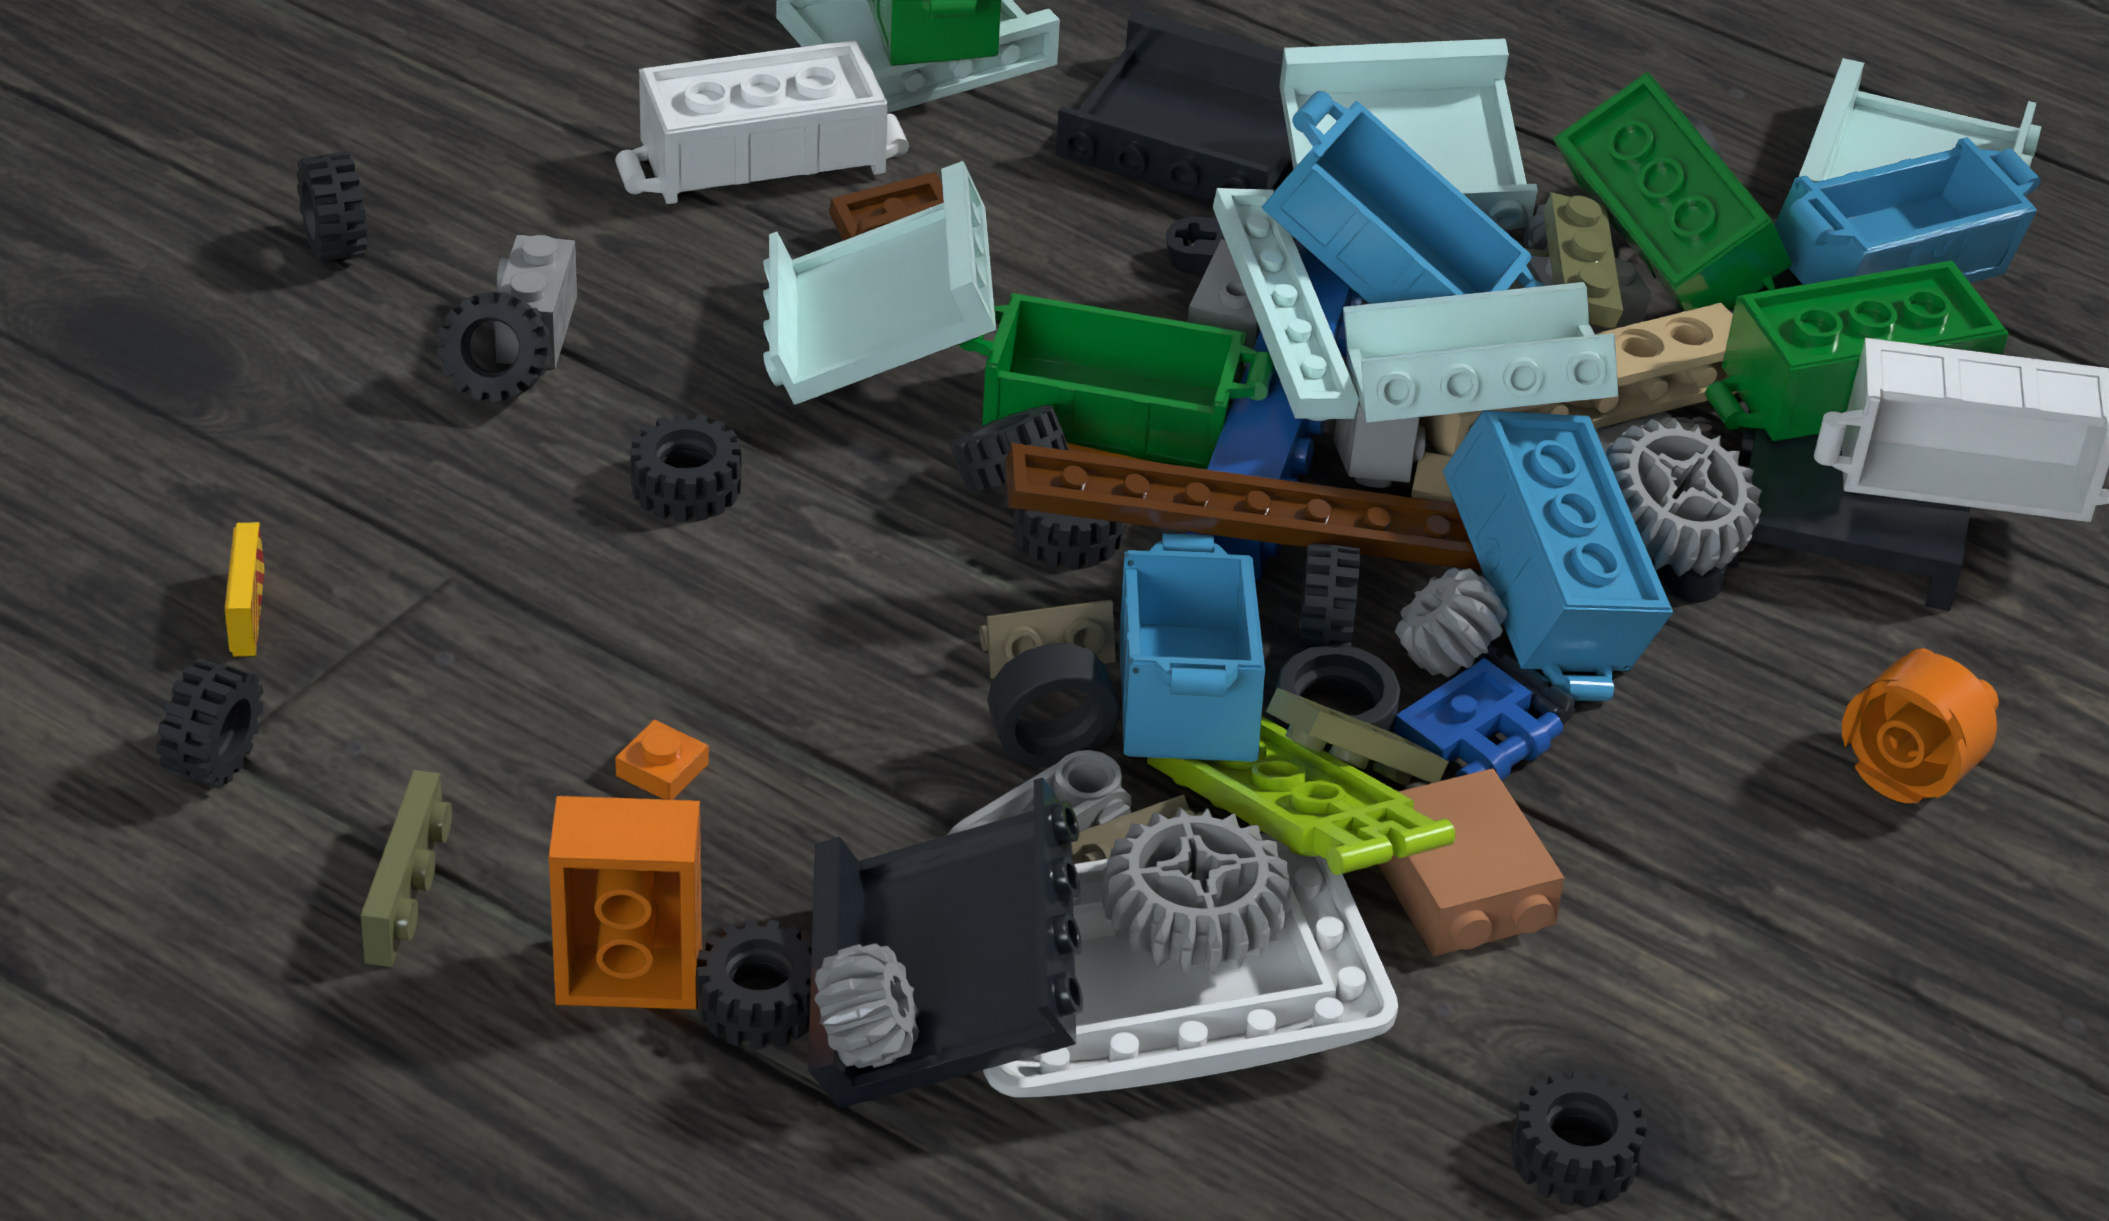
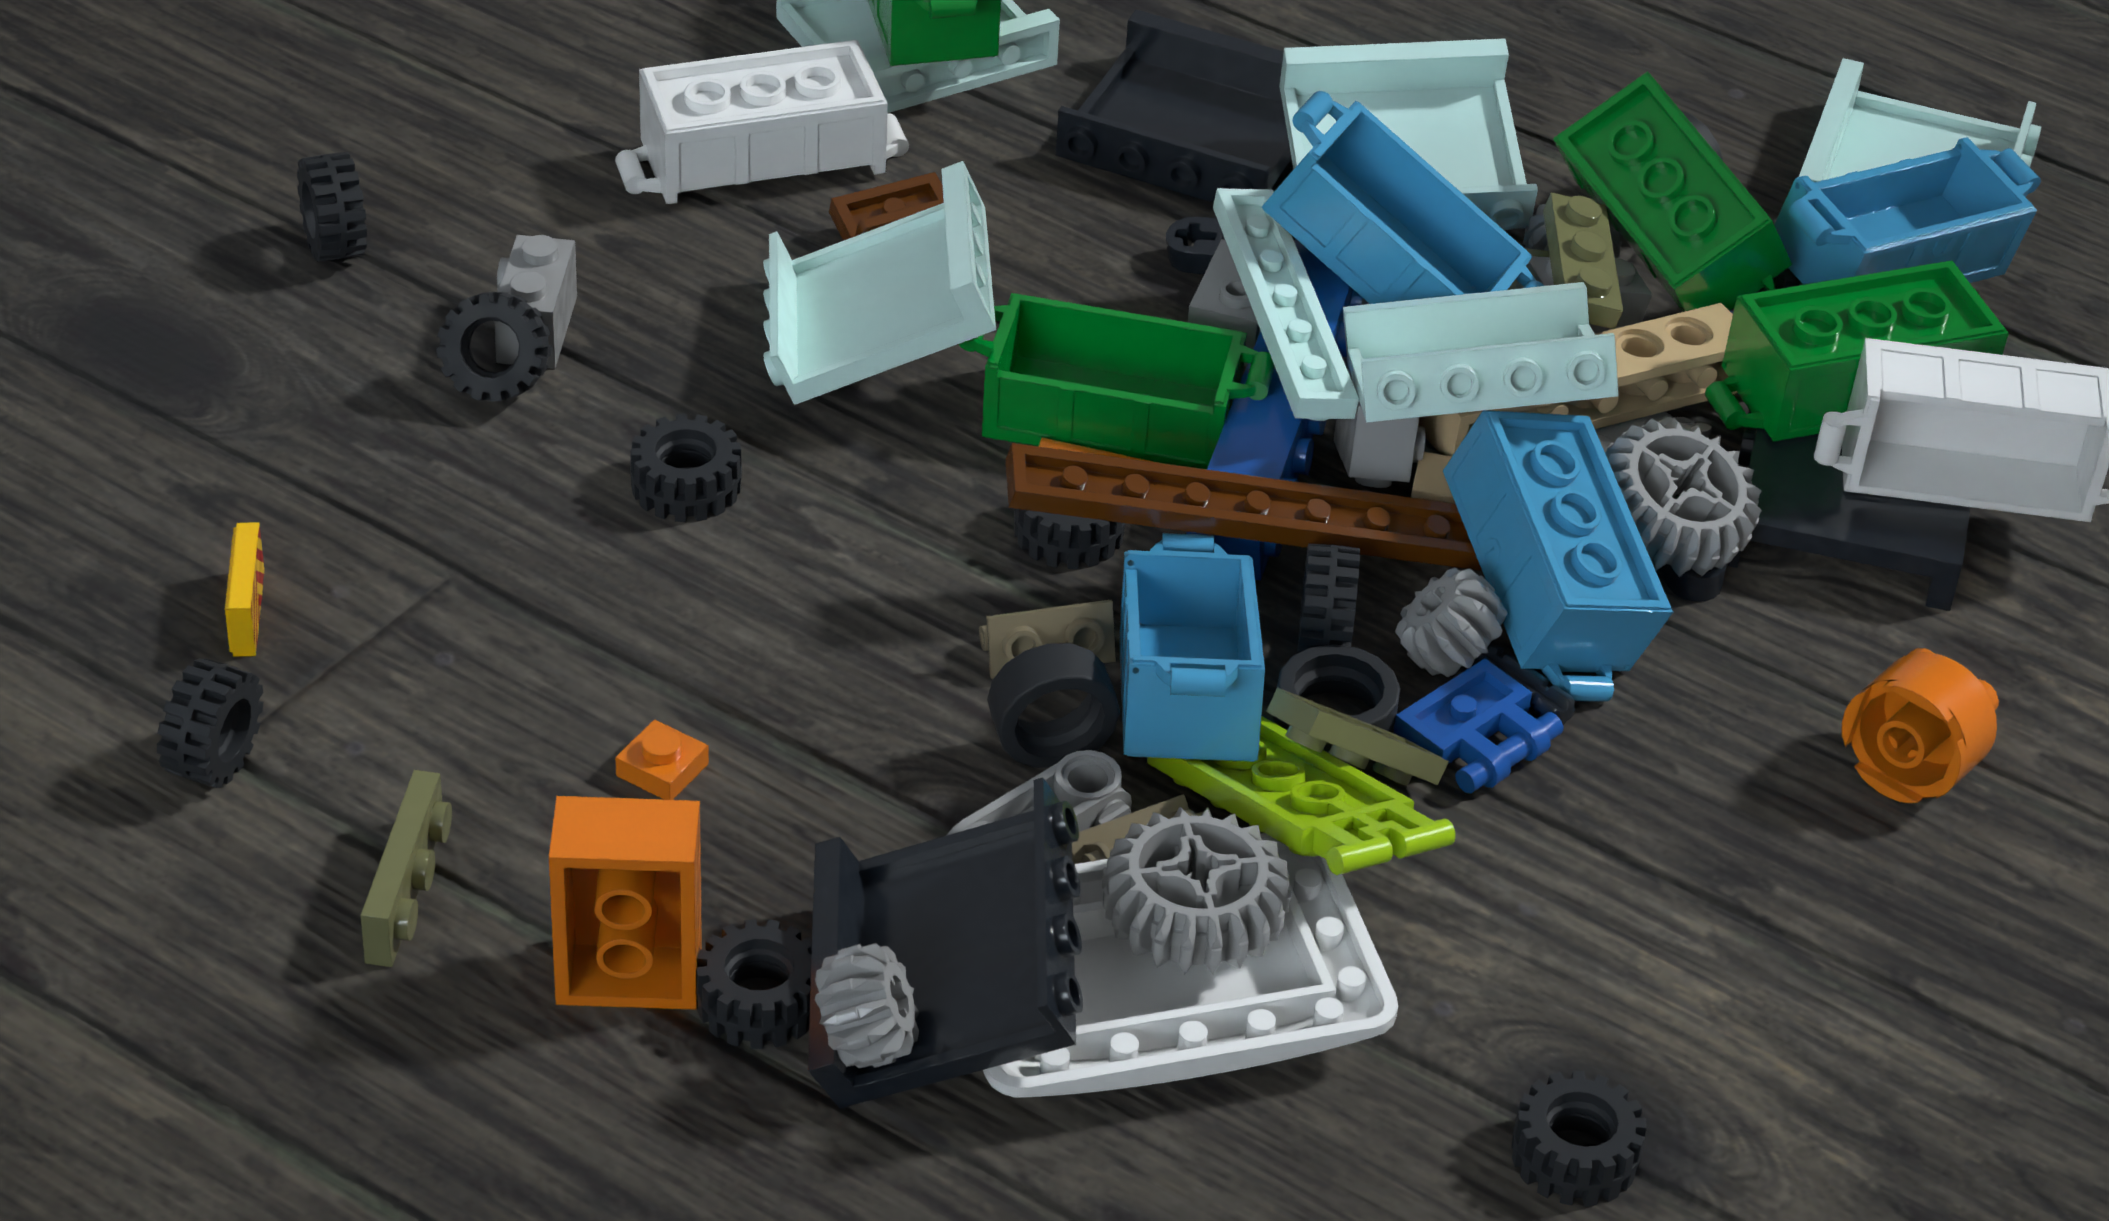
(983, 450): black tyre -> none
(1488, 881): nougat brick -> none

